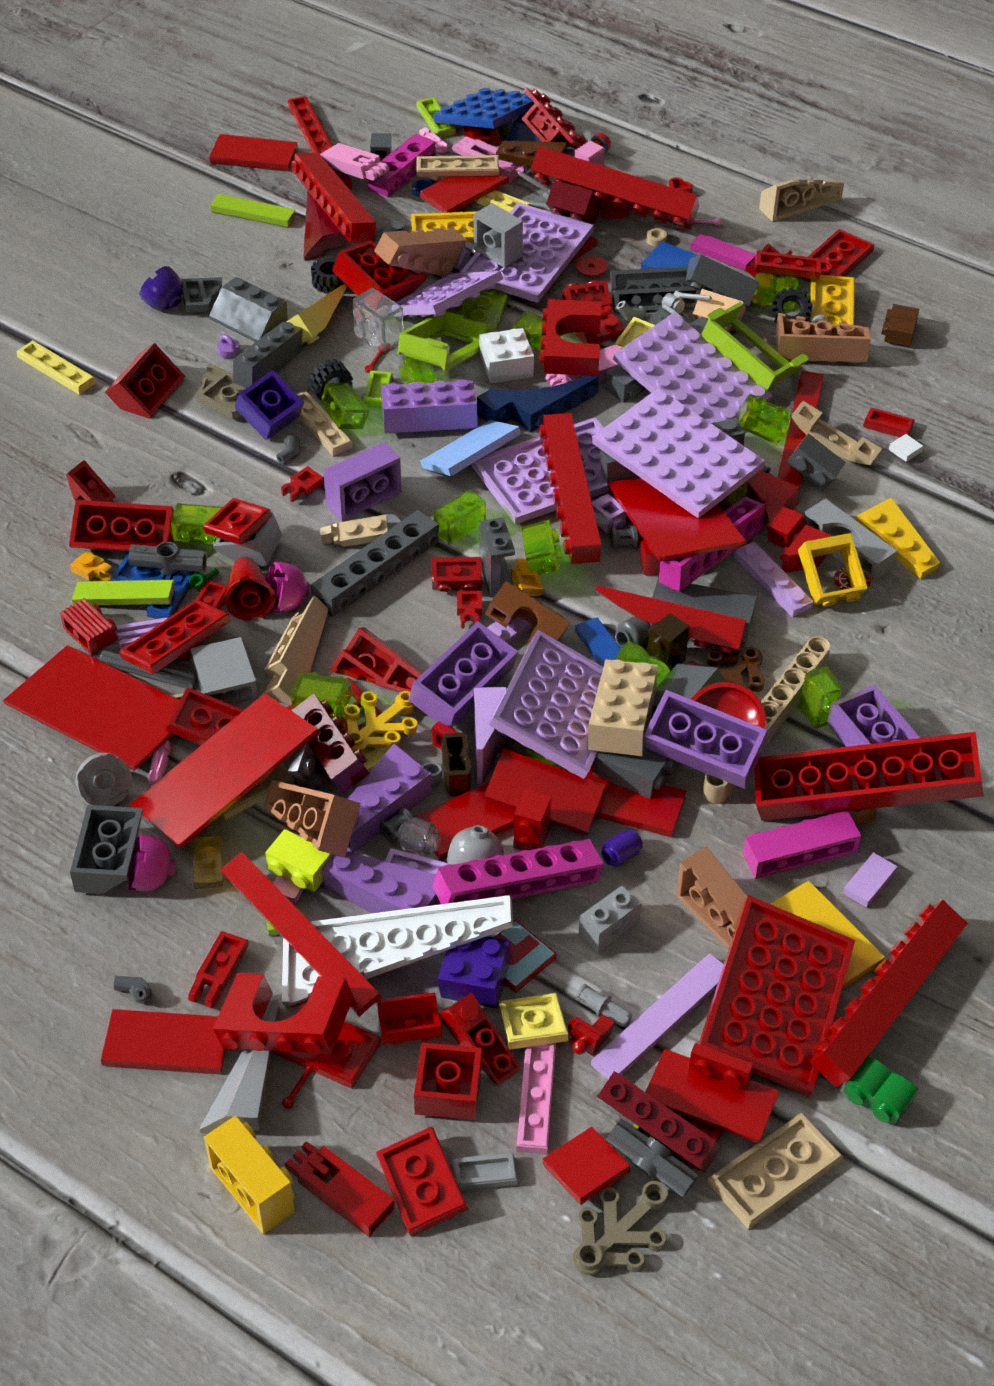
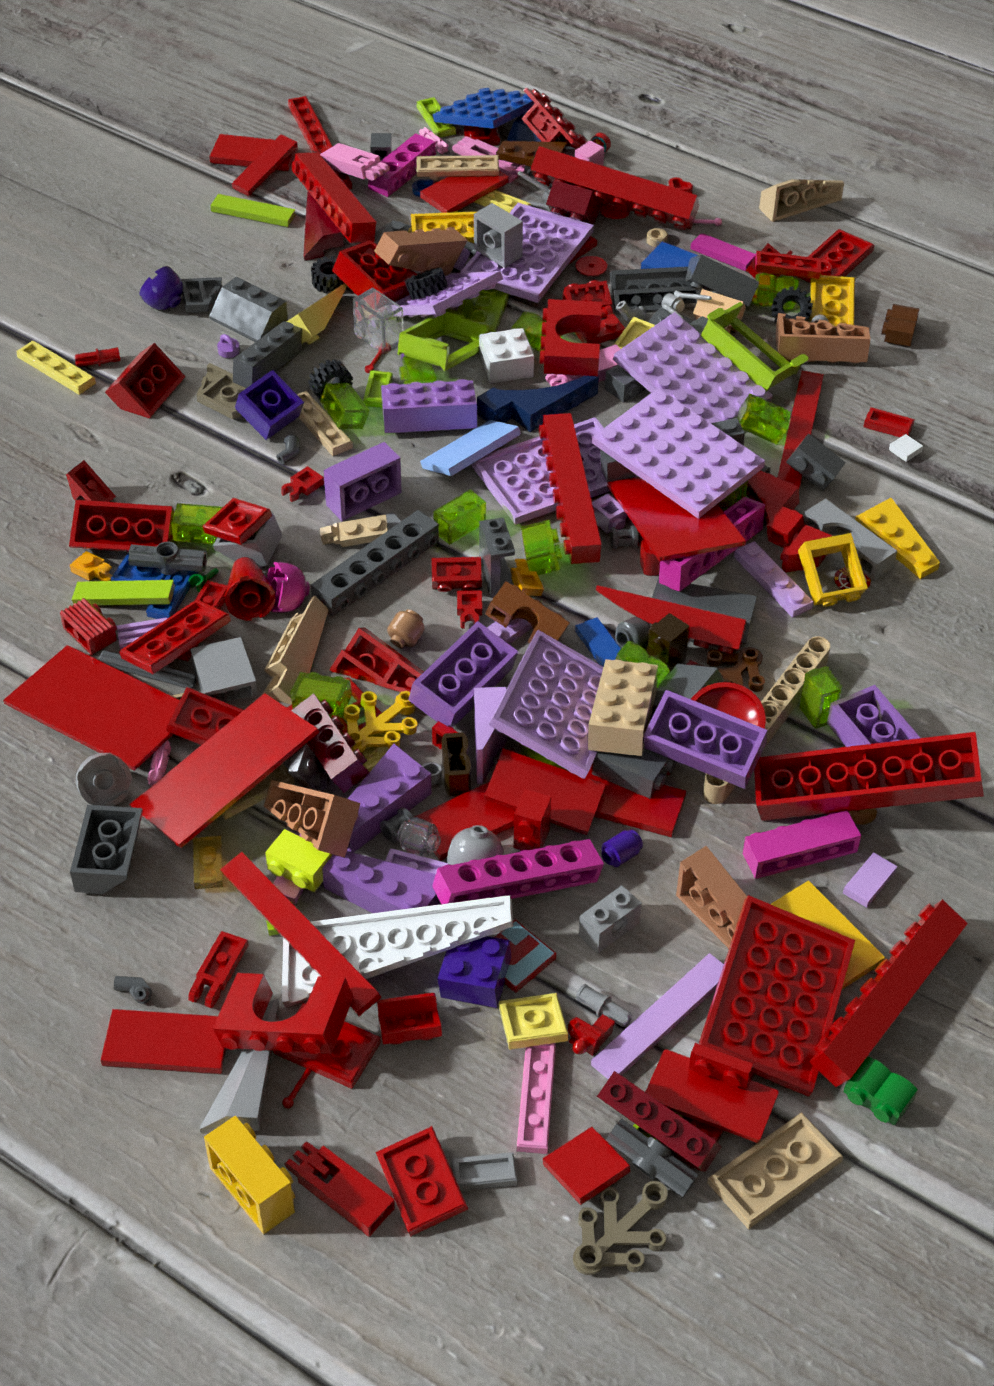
(98, 357): none -> red axle
(150, 864): dark pink cylinder -> none
(264, 165): none -> red tile
(406, 629): none -> medium nougat head
(426, 283): none -> black tyre
(448, 1081): red brick -> none
(474, 1029): red slope -> none
(839, 443): tan slope -> none

